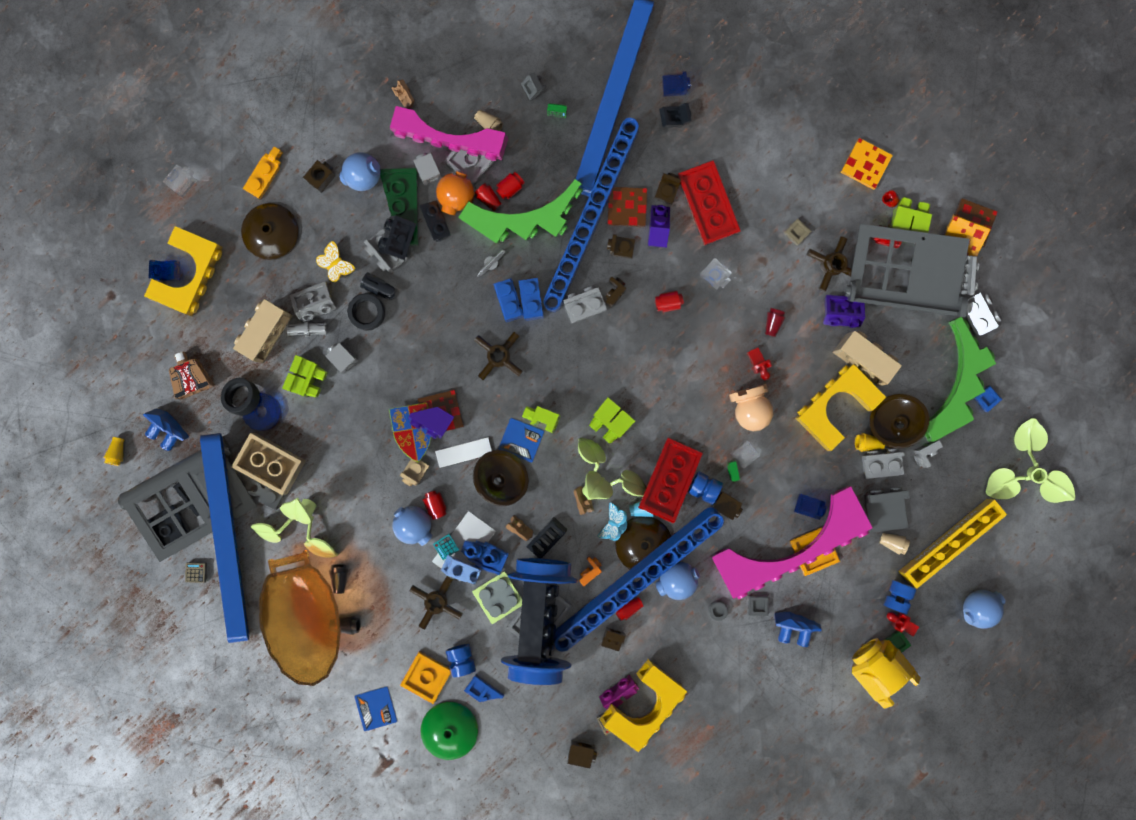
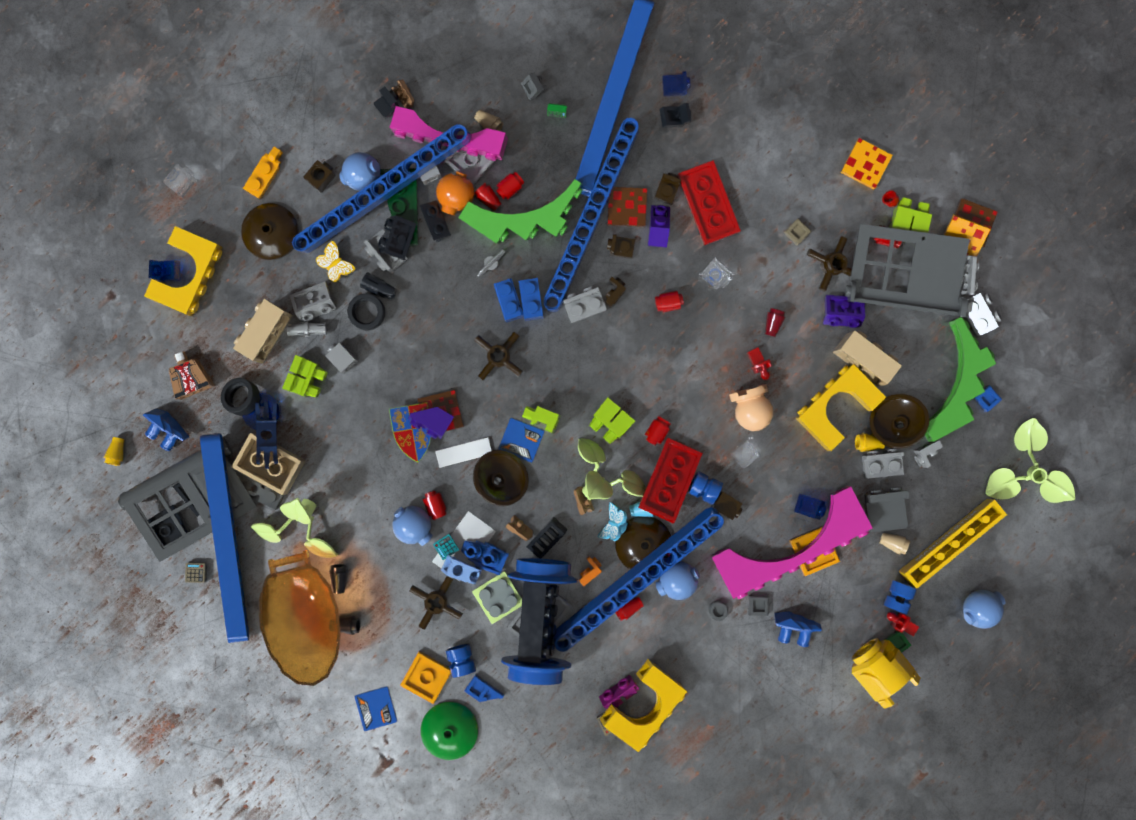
(266, 425): none -> dark blue piece
(387, 102): none -> black bracket
(391, 188): none -> blue beam
(414, 472): tan bracket -> none
(581, 754): dark brown brick -> none
(613, 639): dark brown bracket -> none
(657, 431): none -> red brick
(733, 471): green tile -> none

